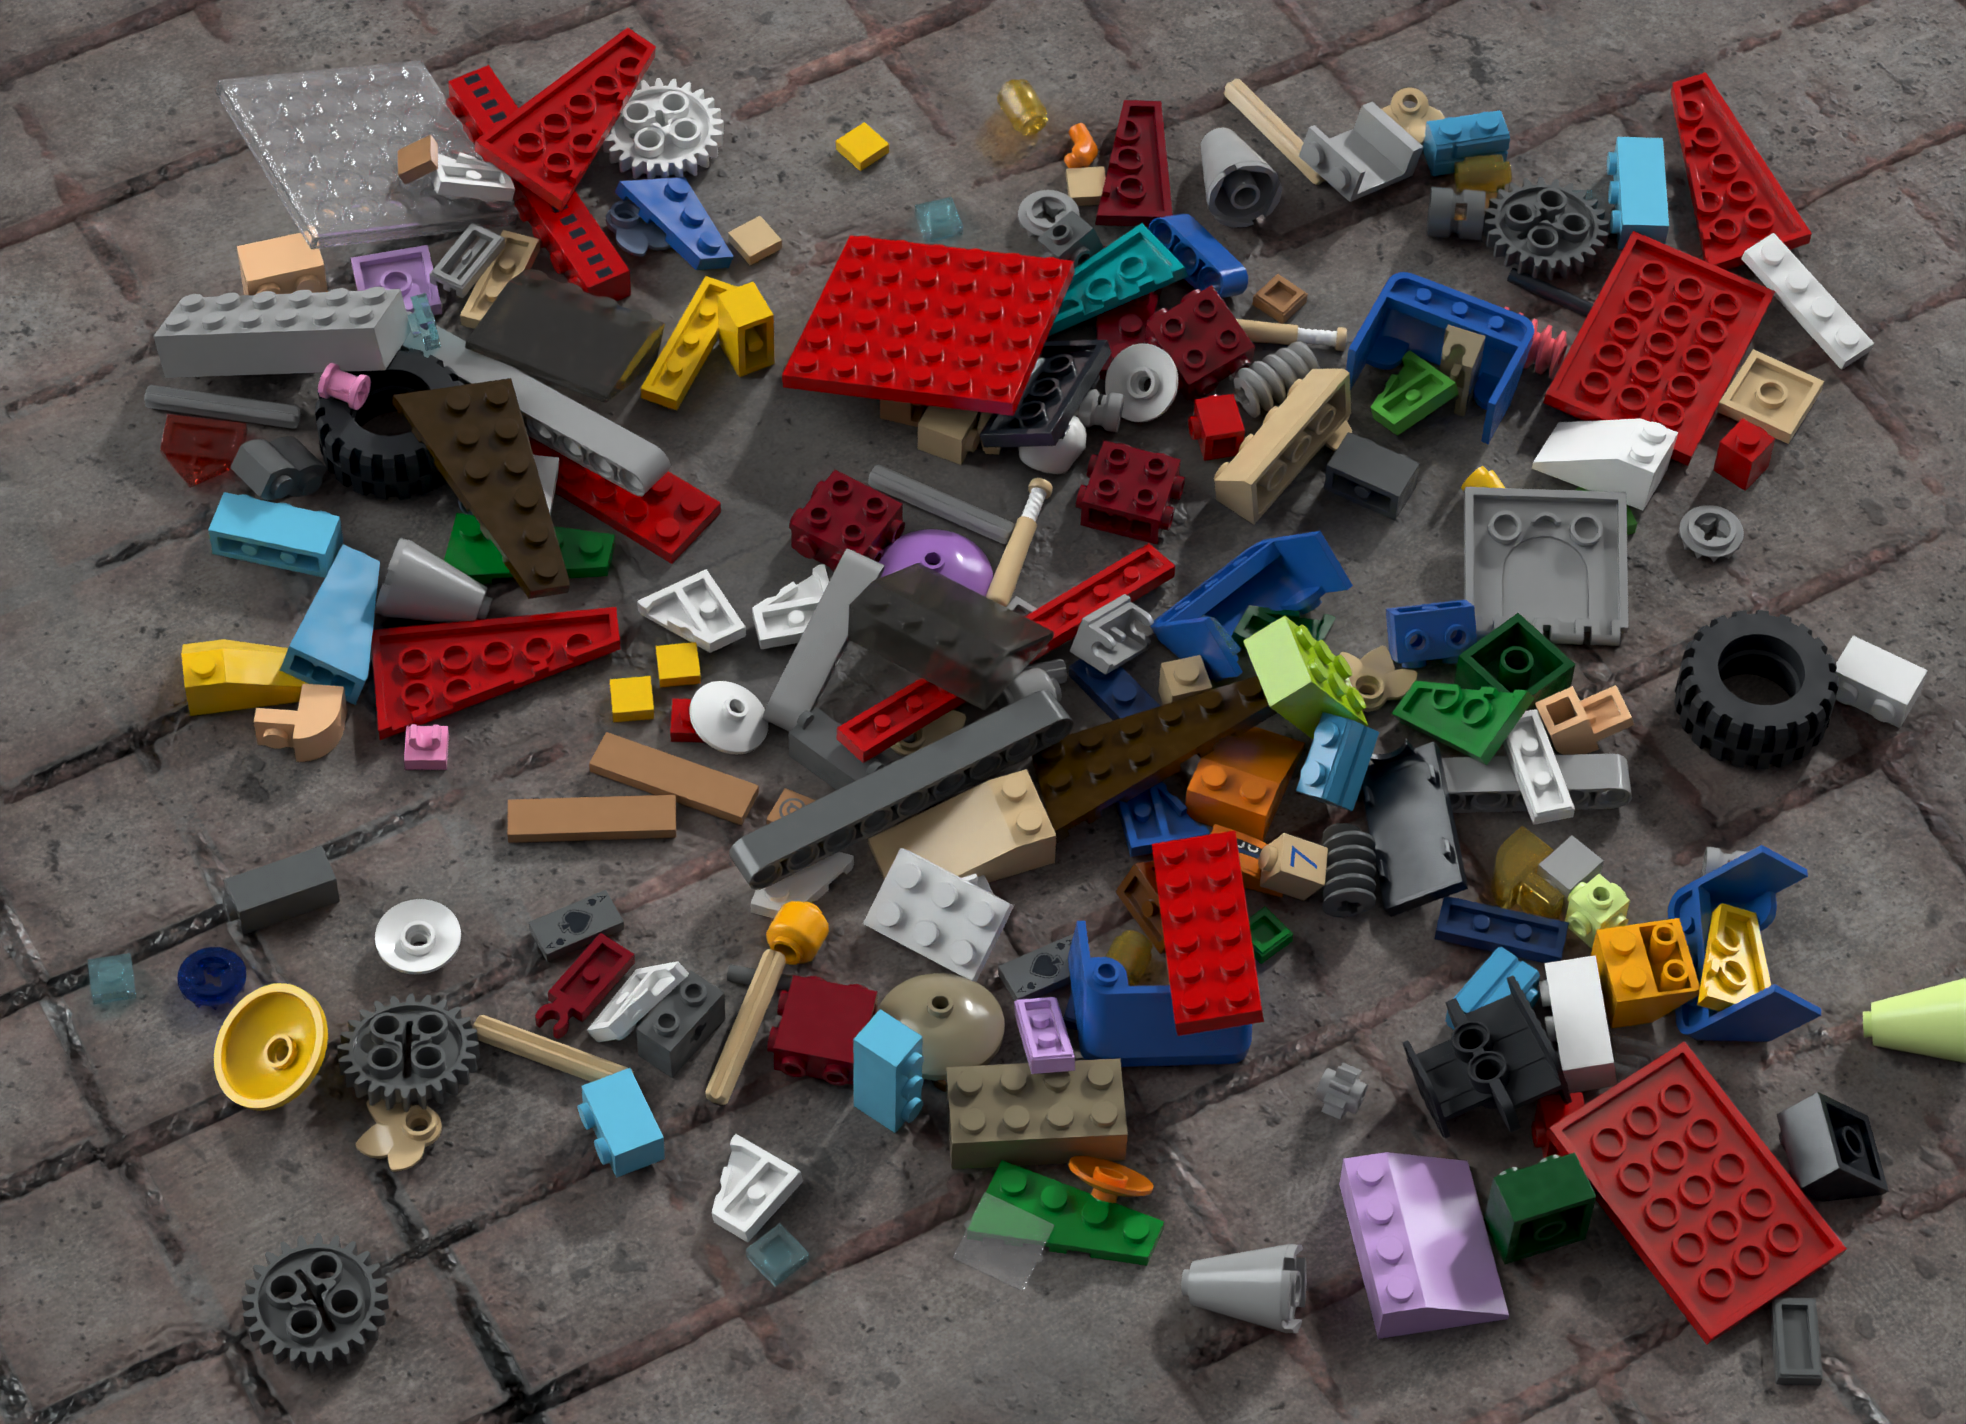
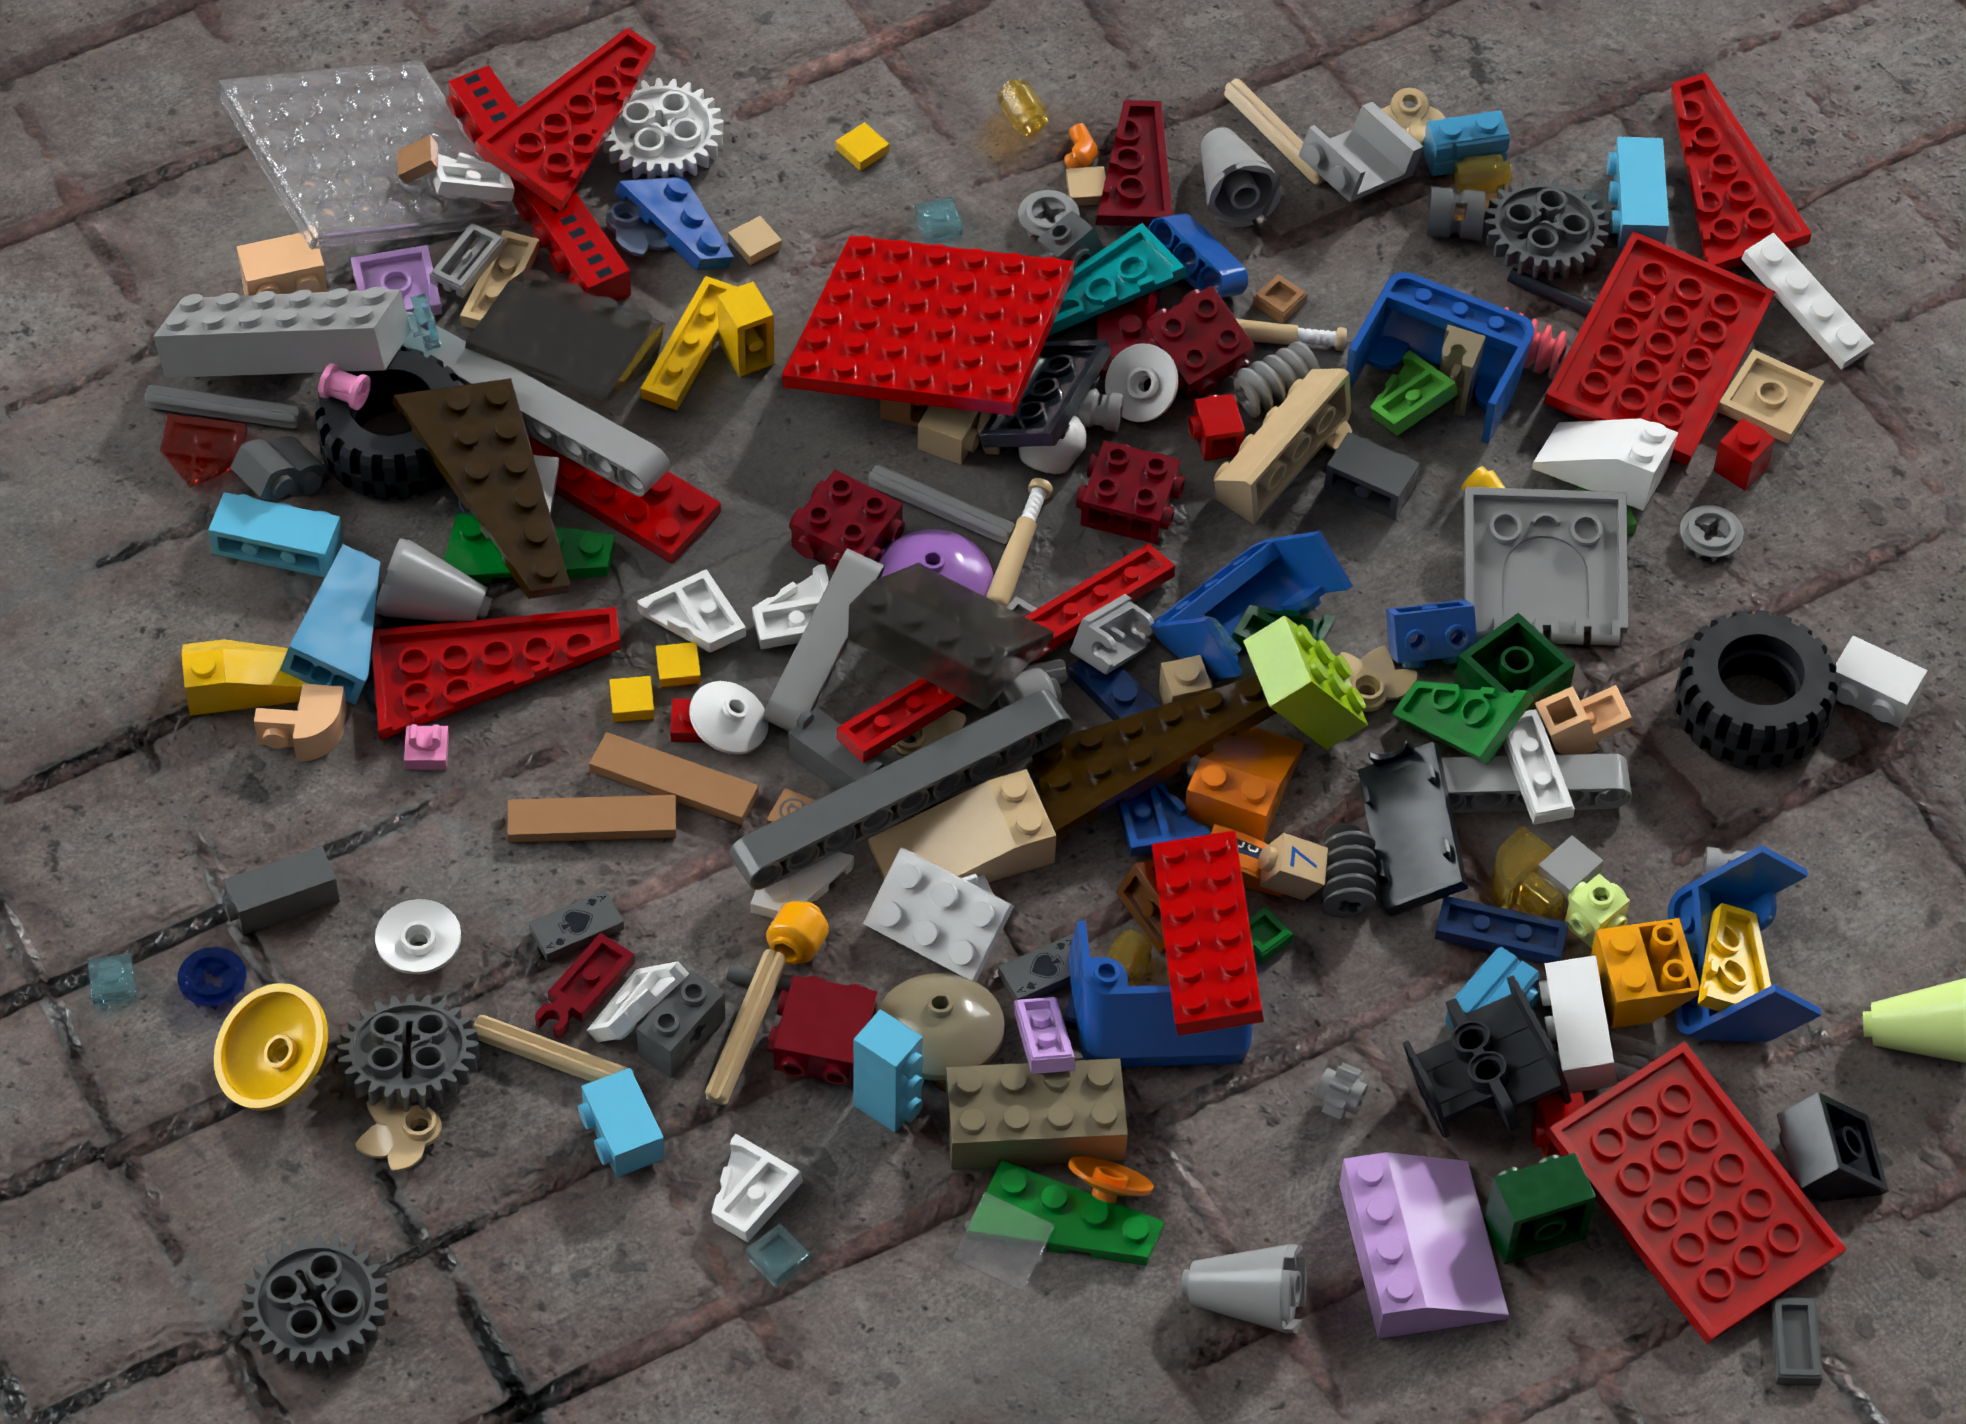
(1337, 761): dark azure brick -> none

